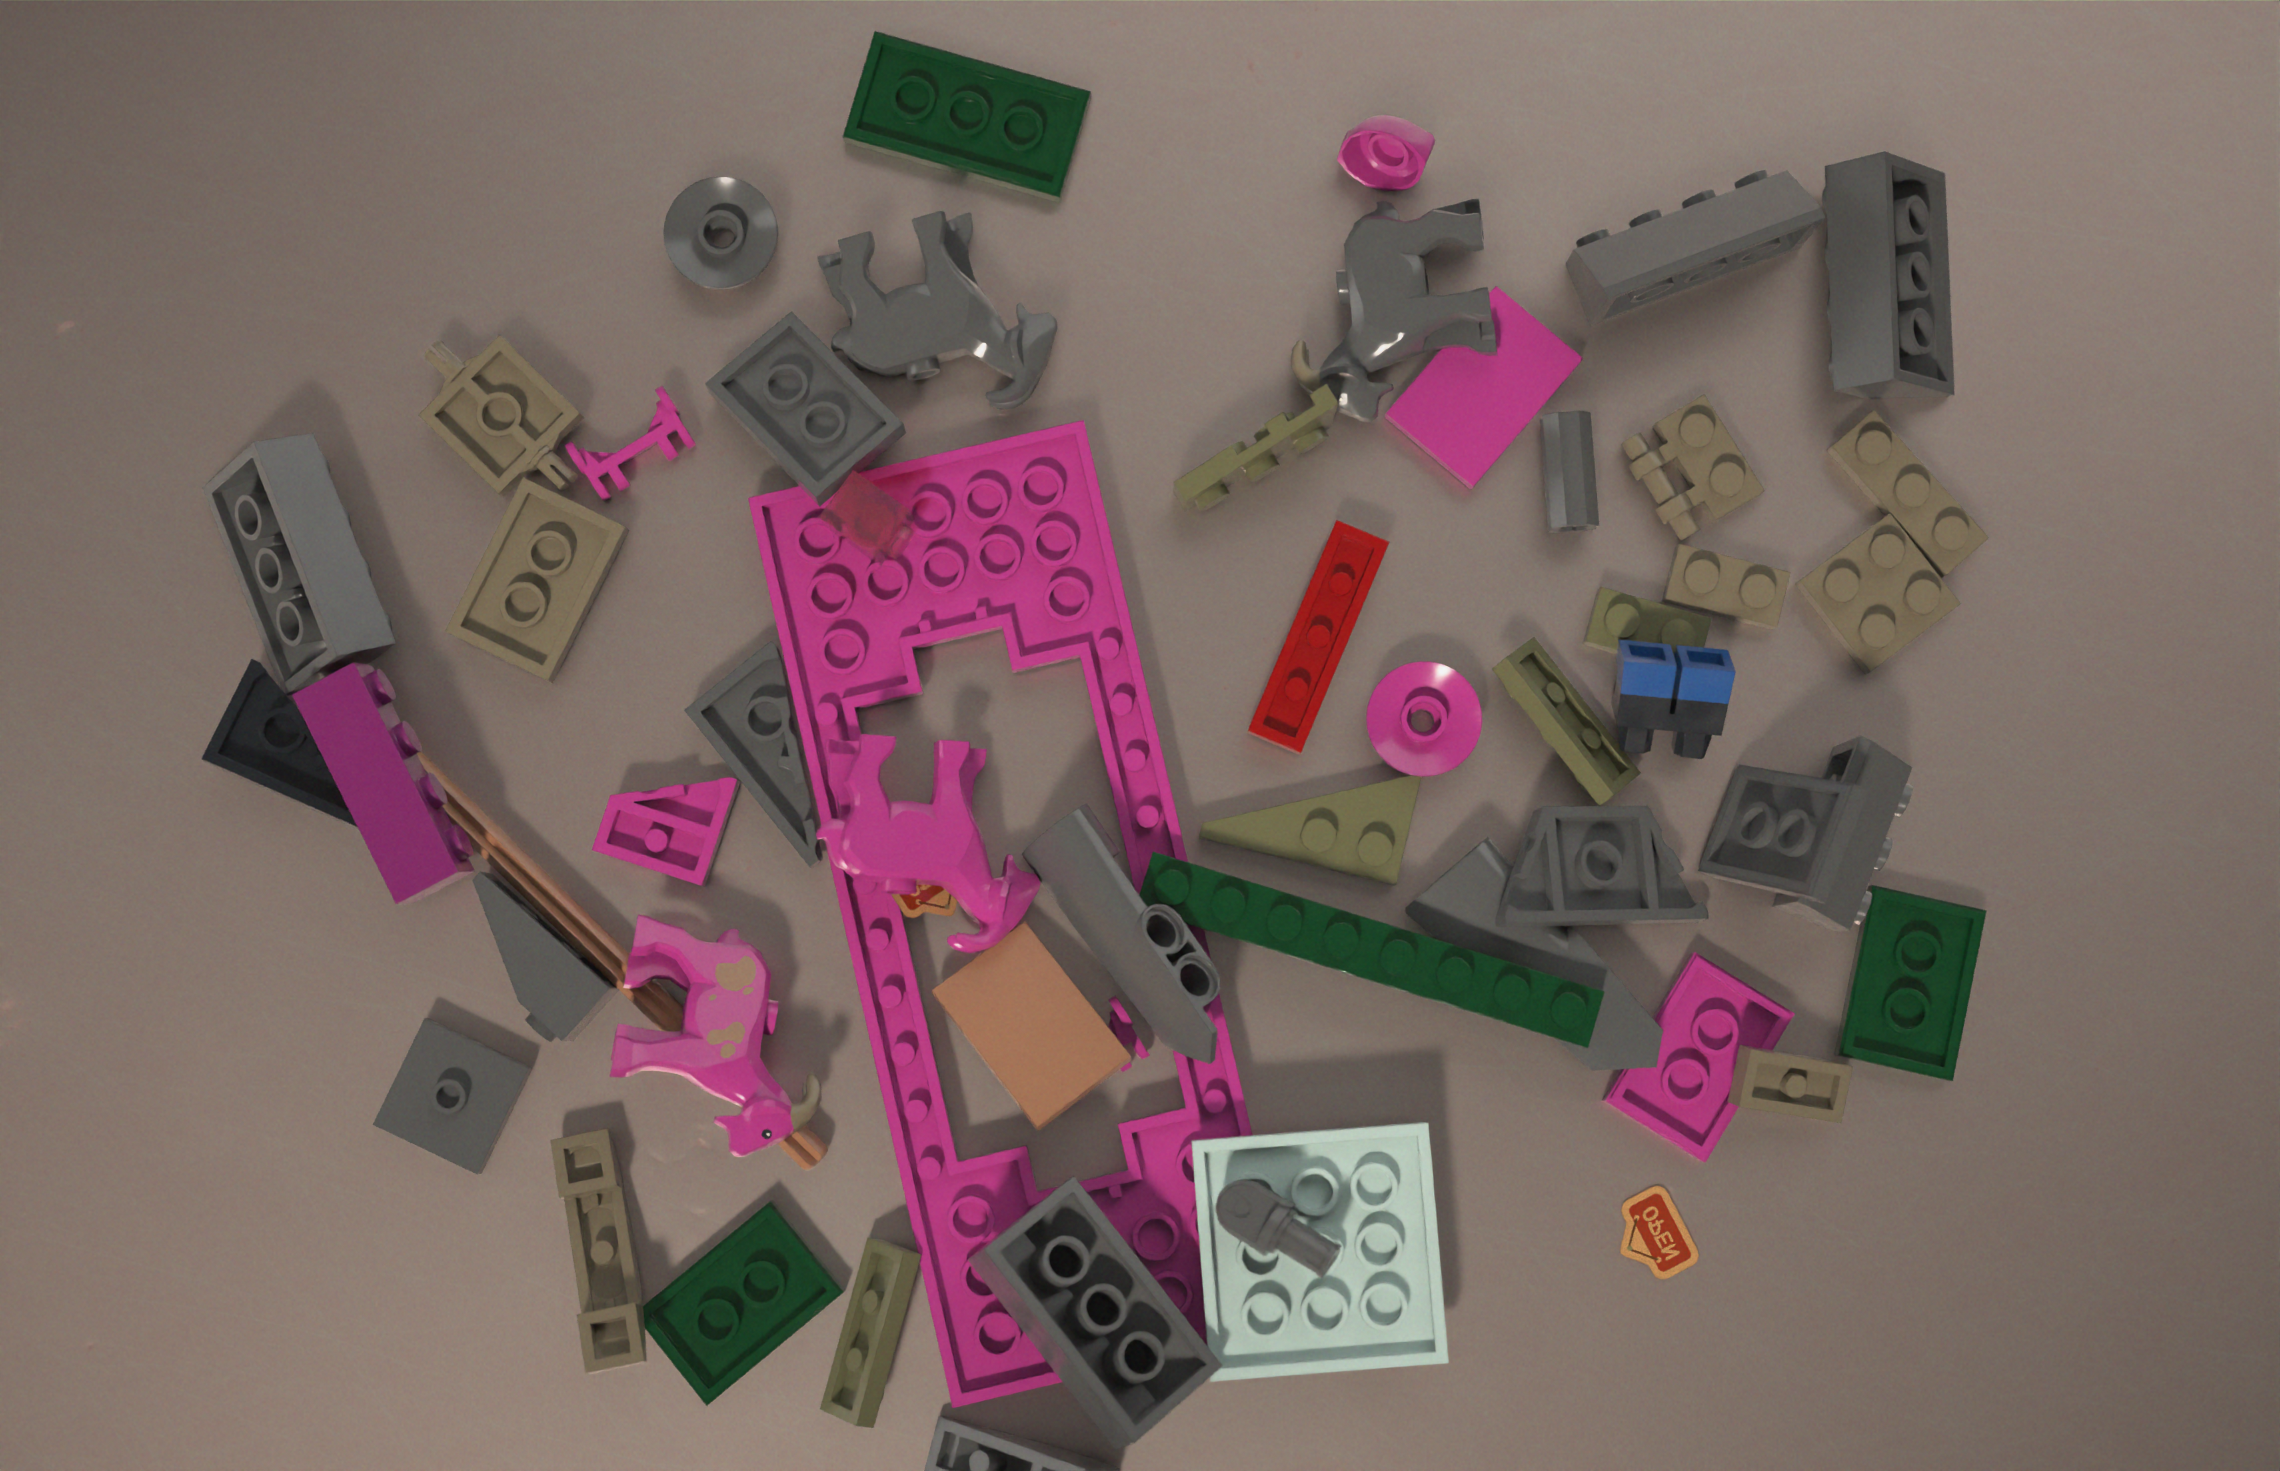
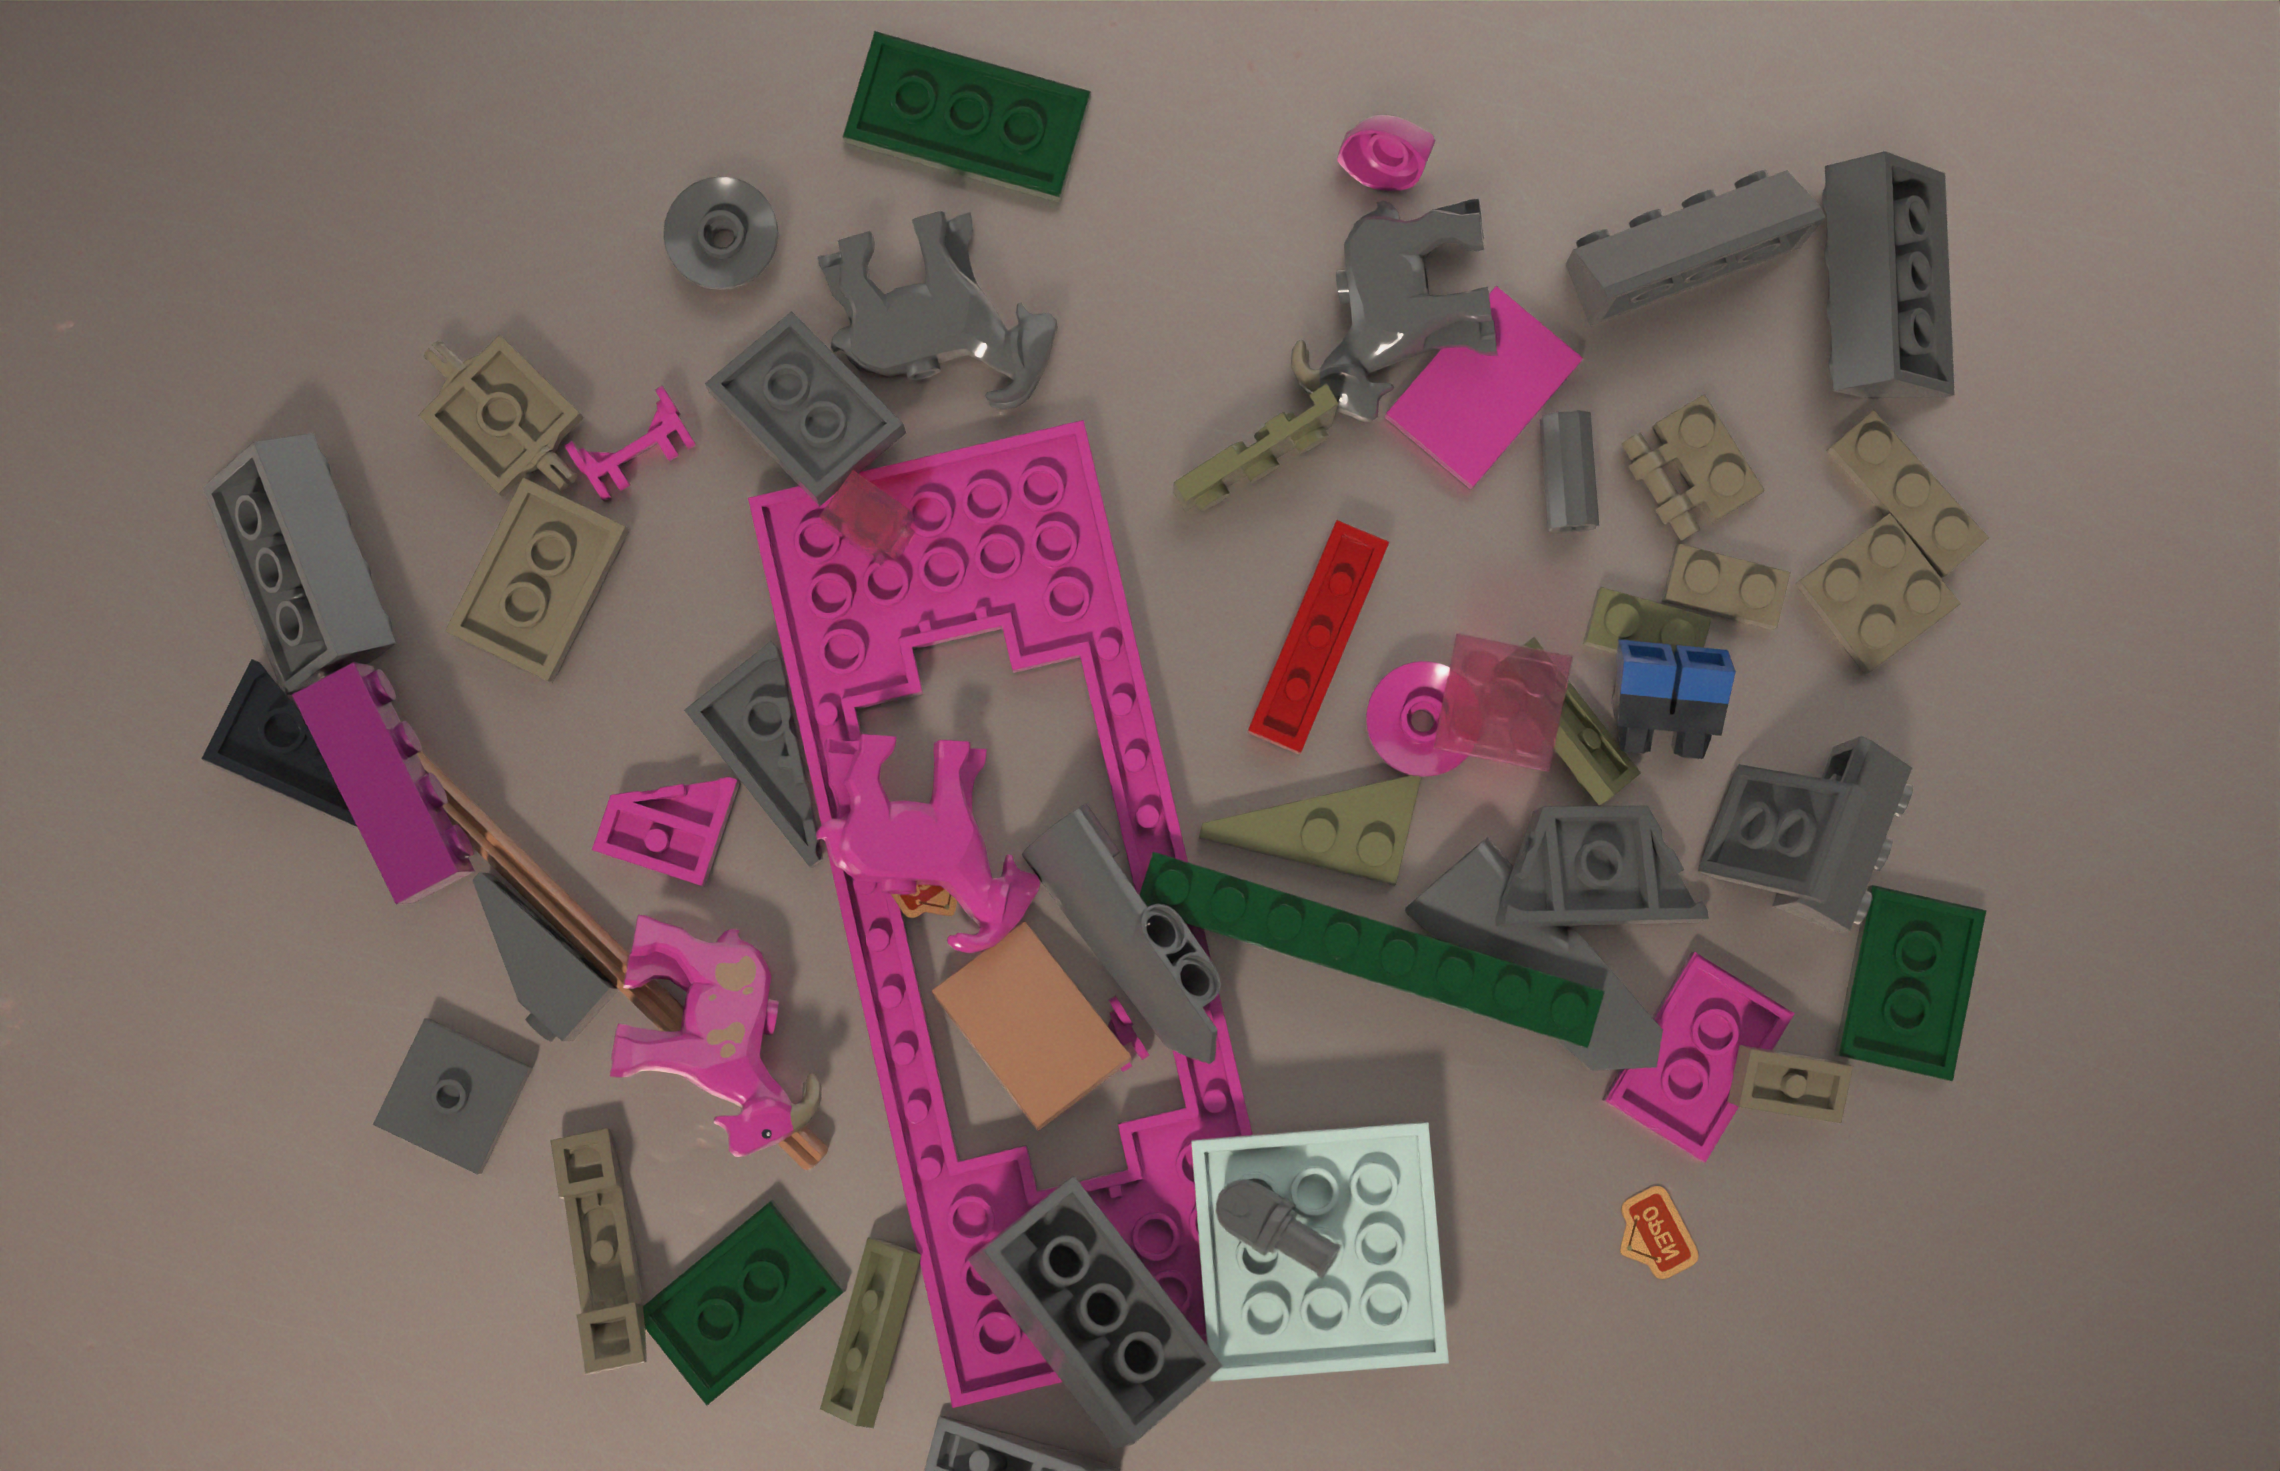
(1503, 702): none -> clear pink plate

